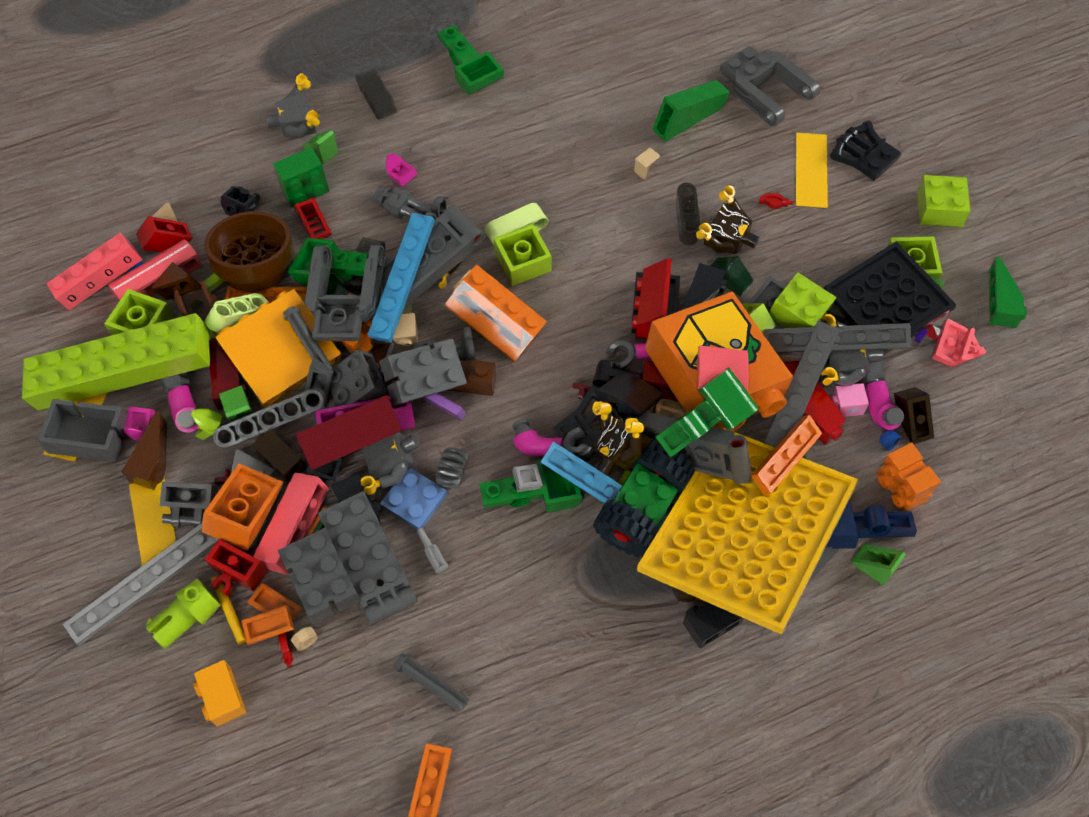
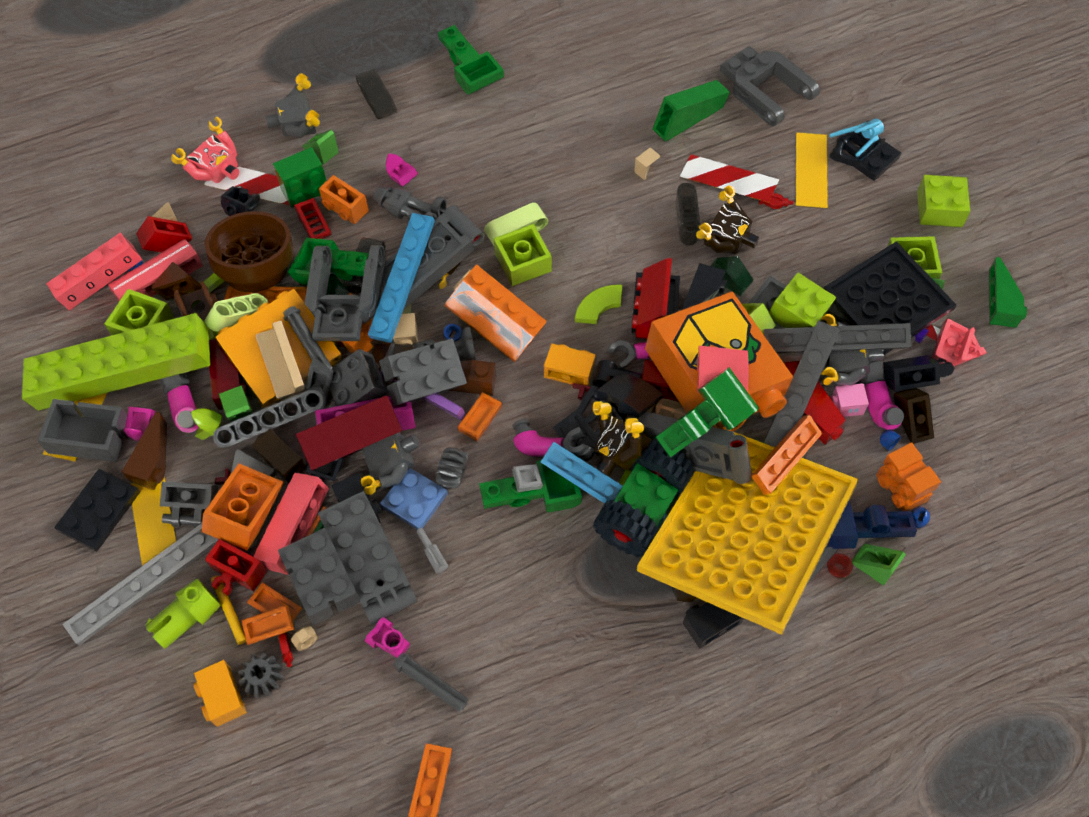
(97, 510): none -> black plate
(212, 159): none -> coral torso
(255, 182): none -> sticker
(270, 676): none -> dark grey gear
(280, 361): none -> tan panel
(343, 199): none -> orange brick
(384, 635): none -> dark pink plate
(448, 330): none -> blue hinge
(479, 416): none -> orange tile
(569, 365): none -> light orange brick
(597, 303): none -> lime tile
(722, 175): none -> sticker
(841, 559): none -> clear red plate
(869, 130): none -> medium azure plant
(916, 372): none -> black hinge
(925, 519): none -> blue hinge

